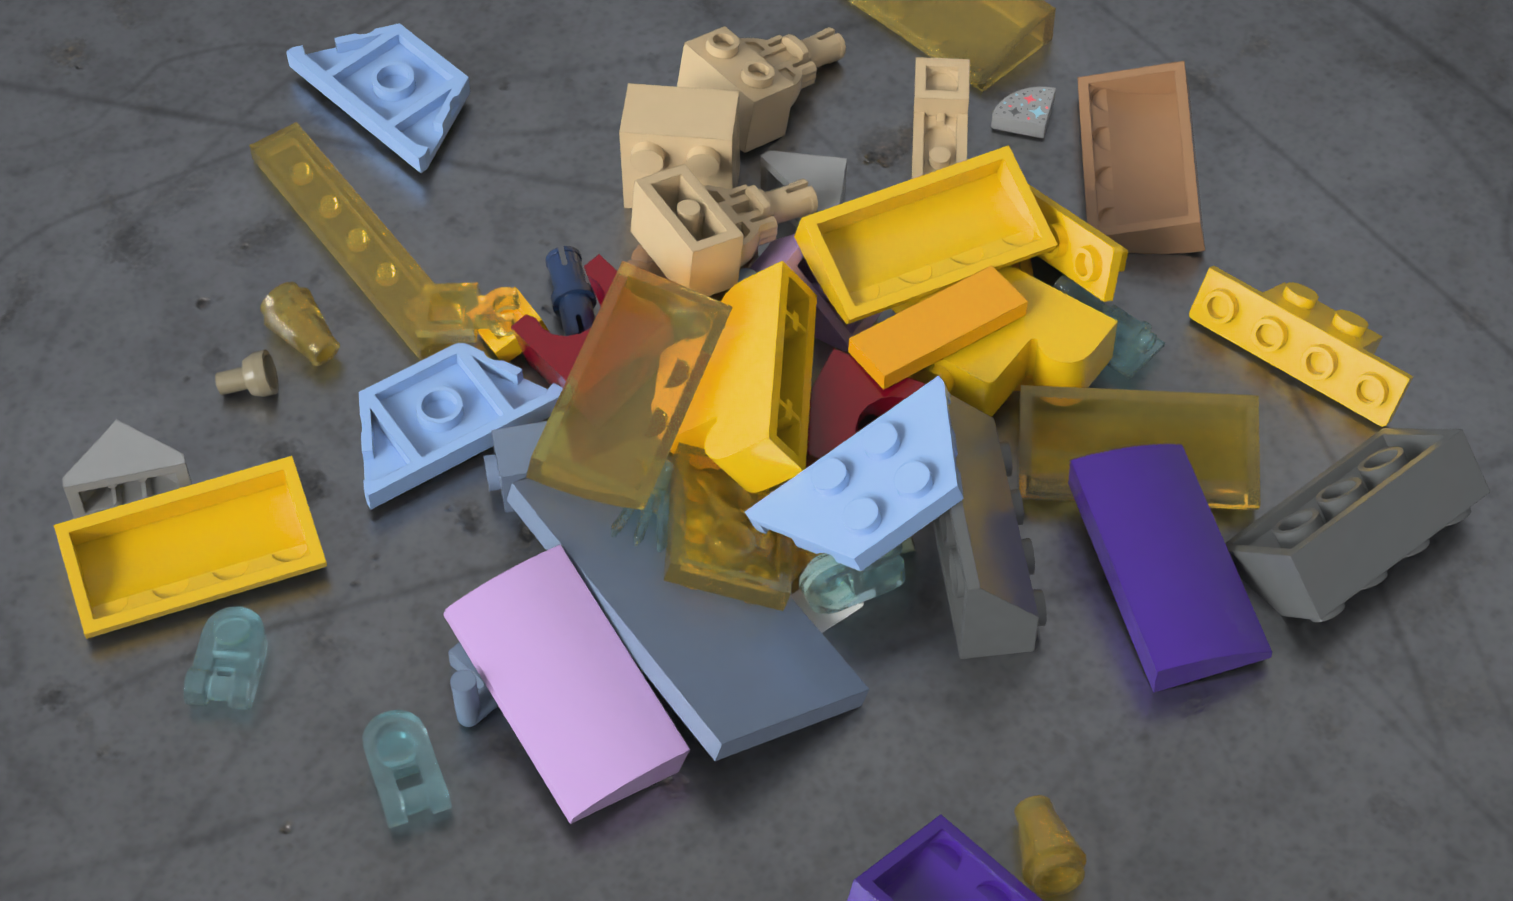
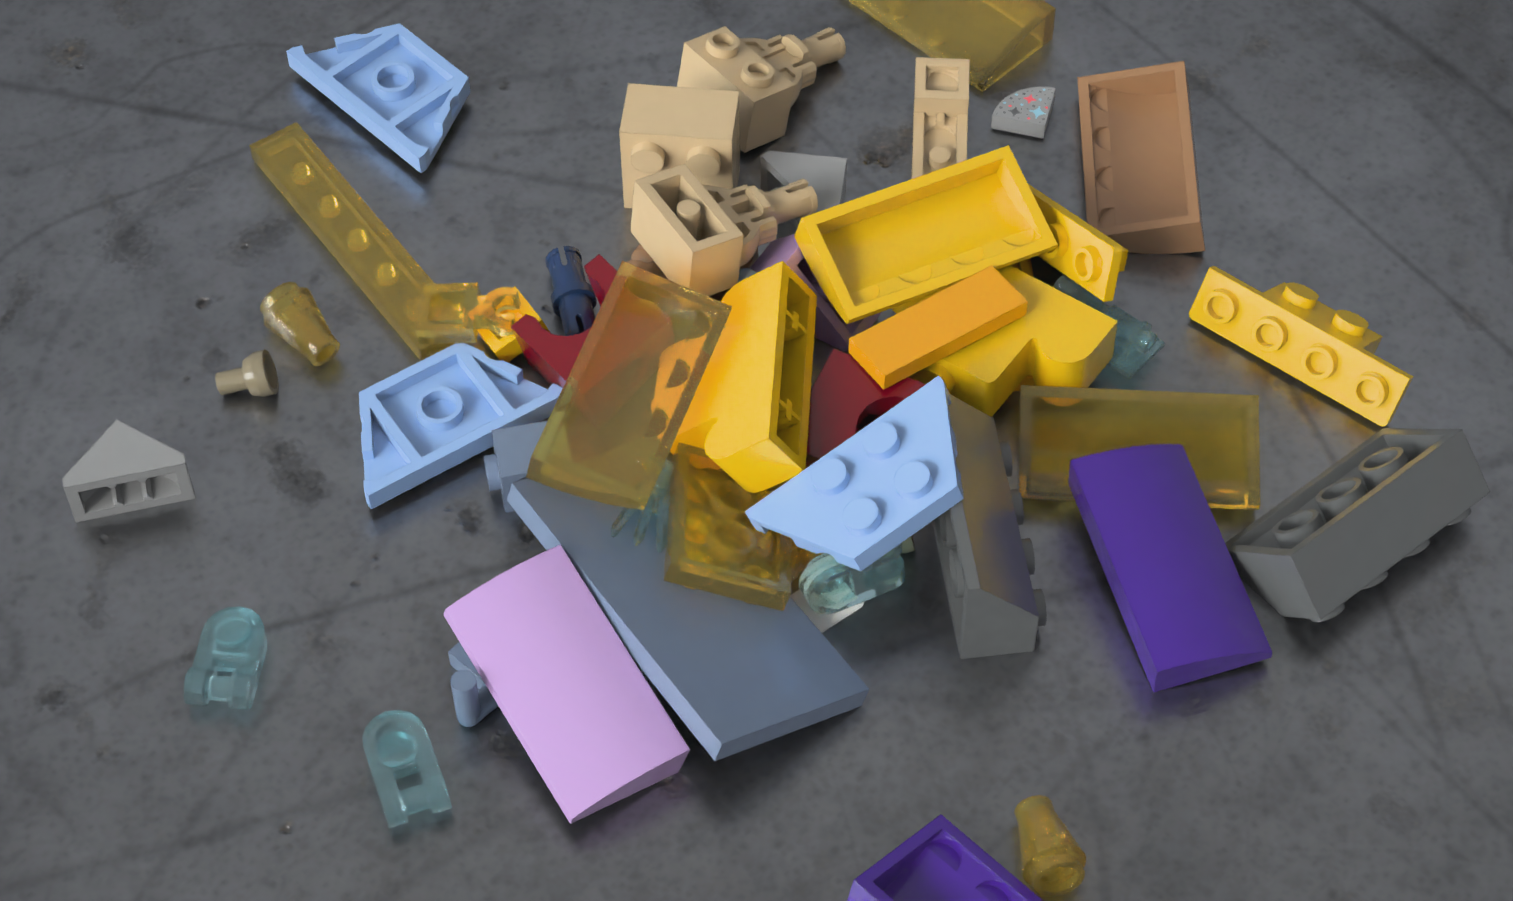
(189, 546): yellow slope -> none

